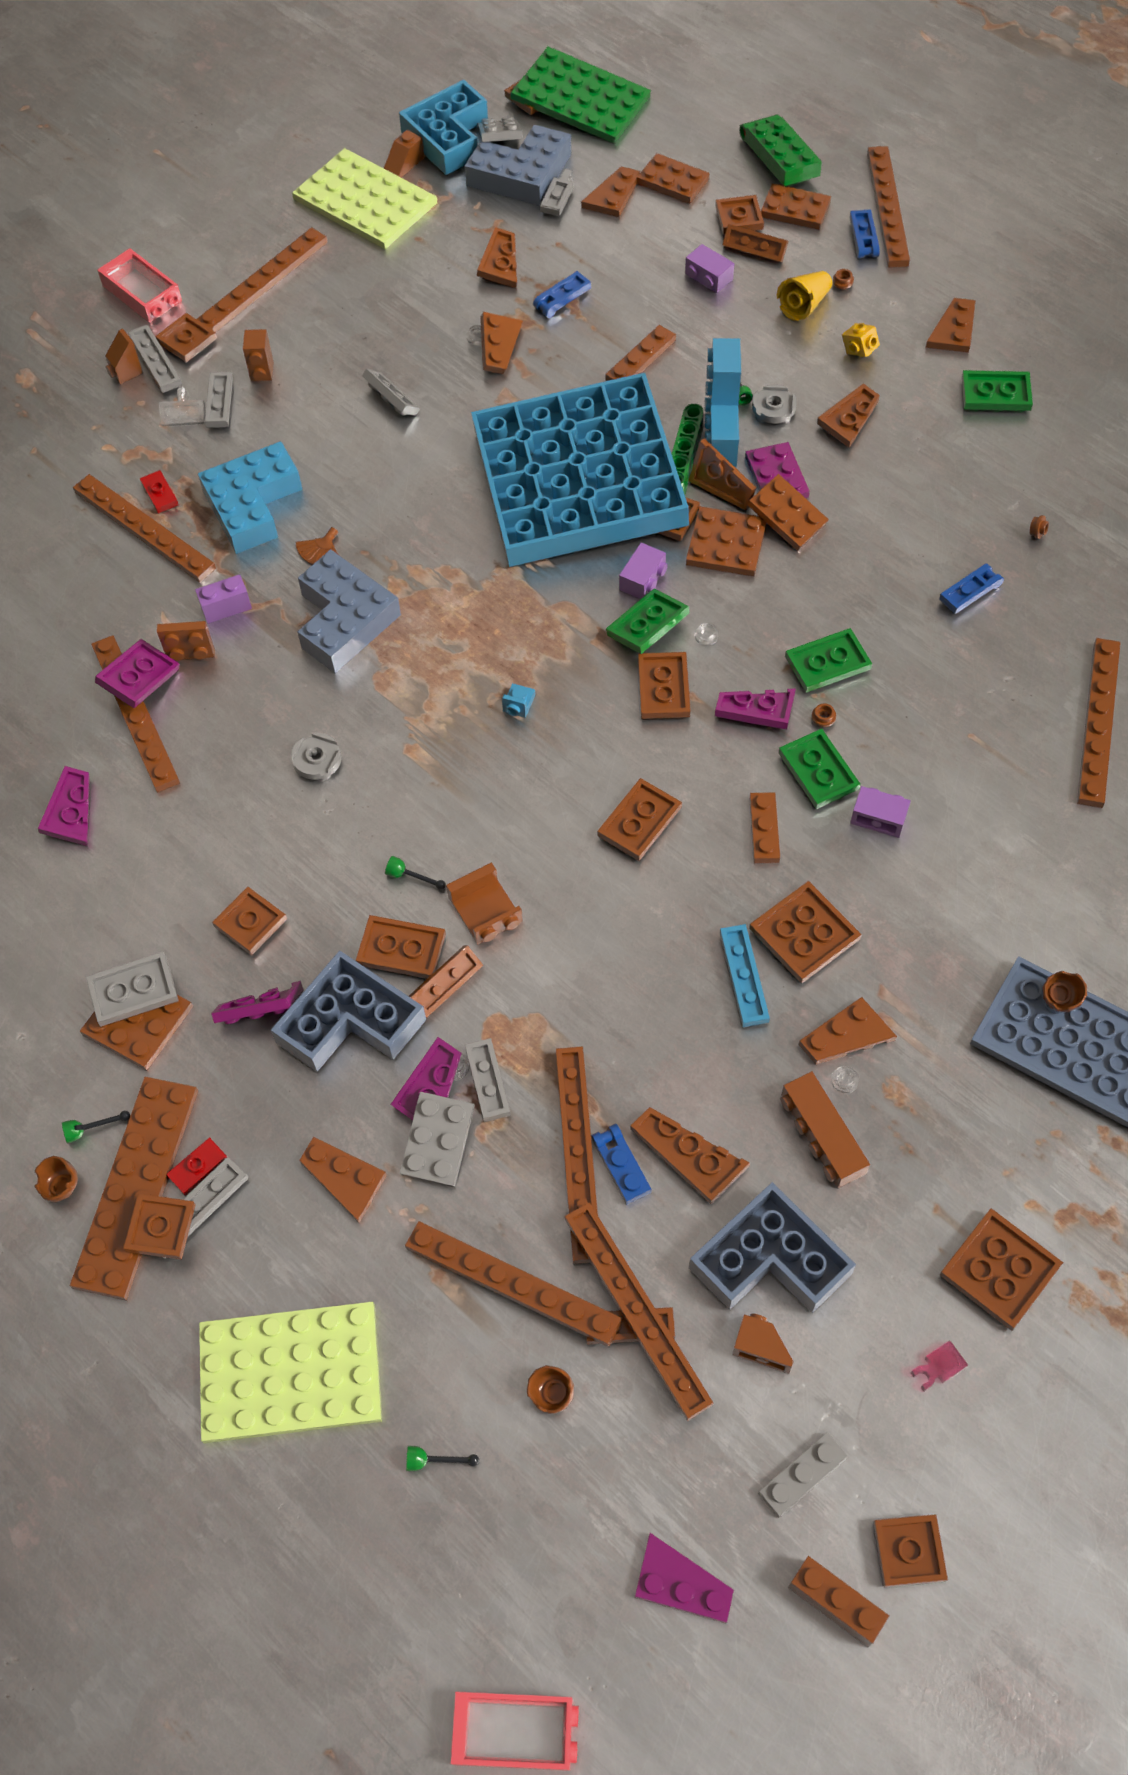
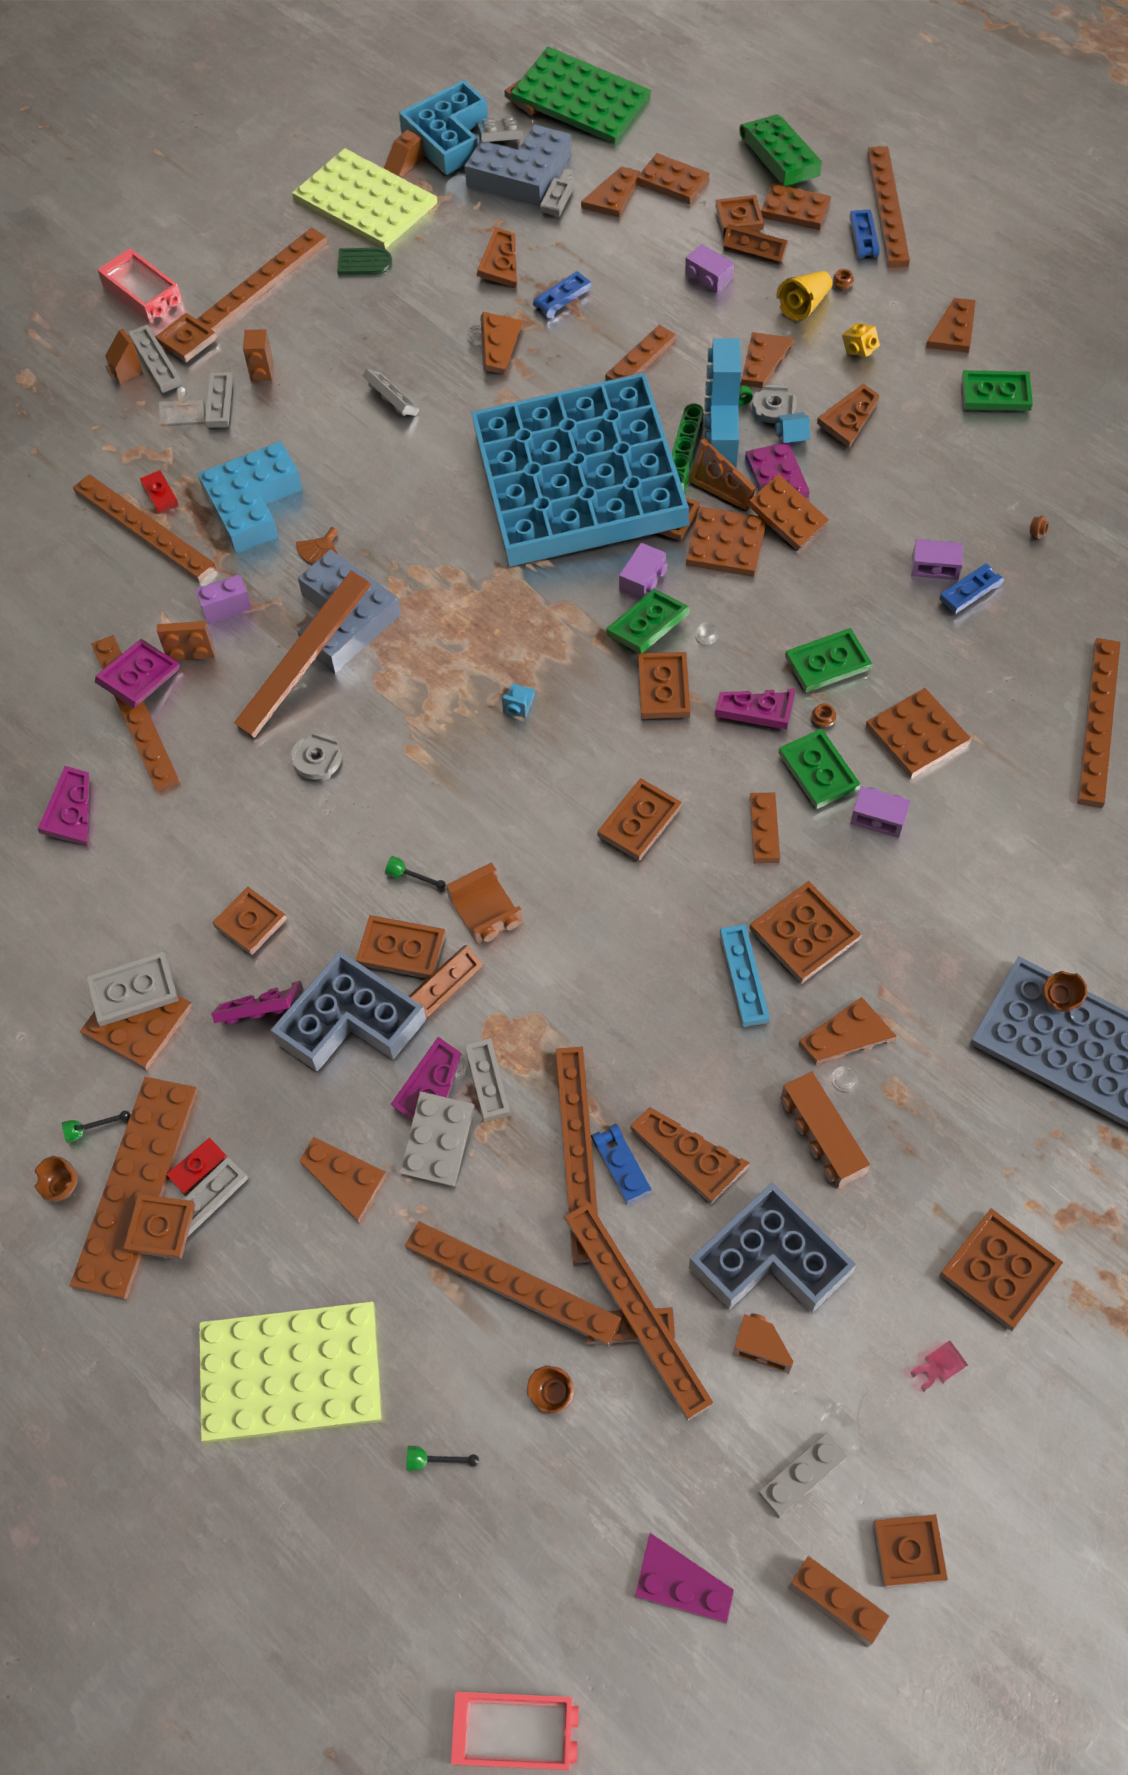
(302, 653): none -> dark orange tile
(363, 261): none -> dark green window
(763, 356): none -> dark orange wing
(793, 427): none -> dark azure brick
(918, 732): none -> dark orange plate
(937, 559): none -> medium lavender brick

